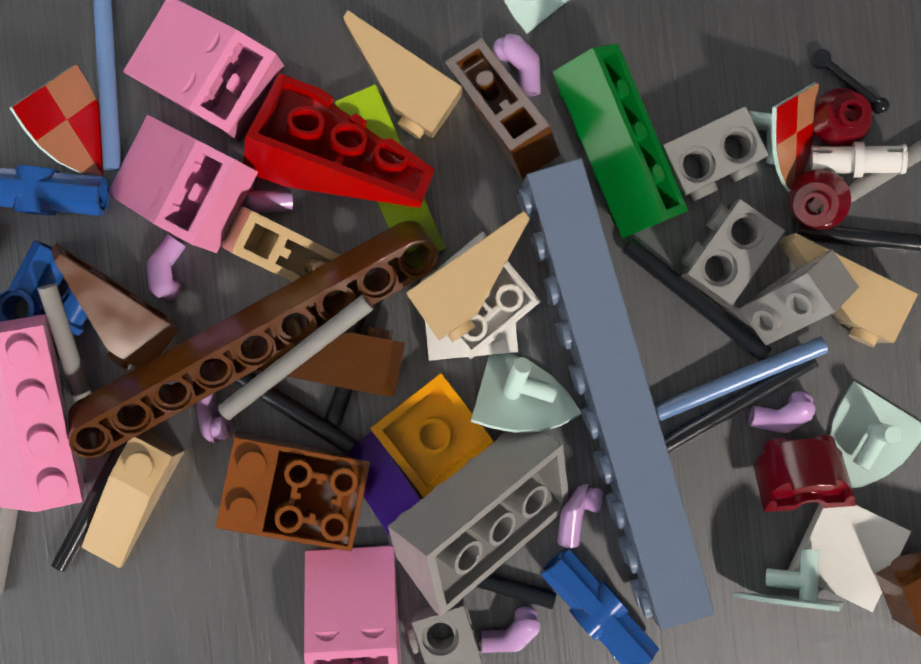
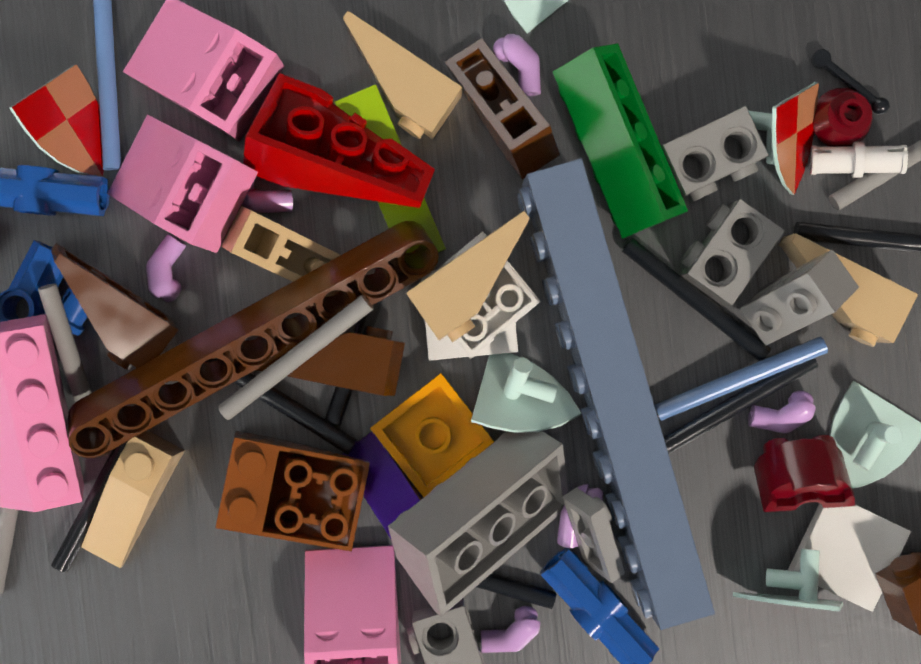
(211, 424): lavender arm -> none
(594, 534): none -> light grey plate
(828, 190): dark red cone -> none

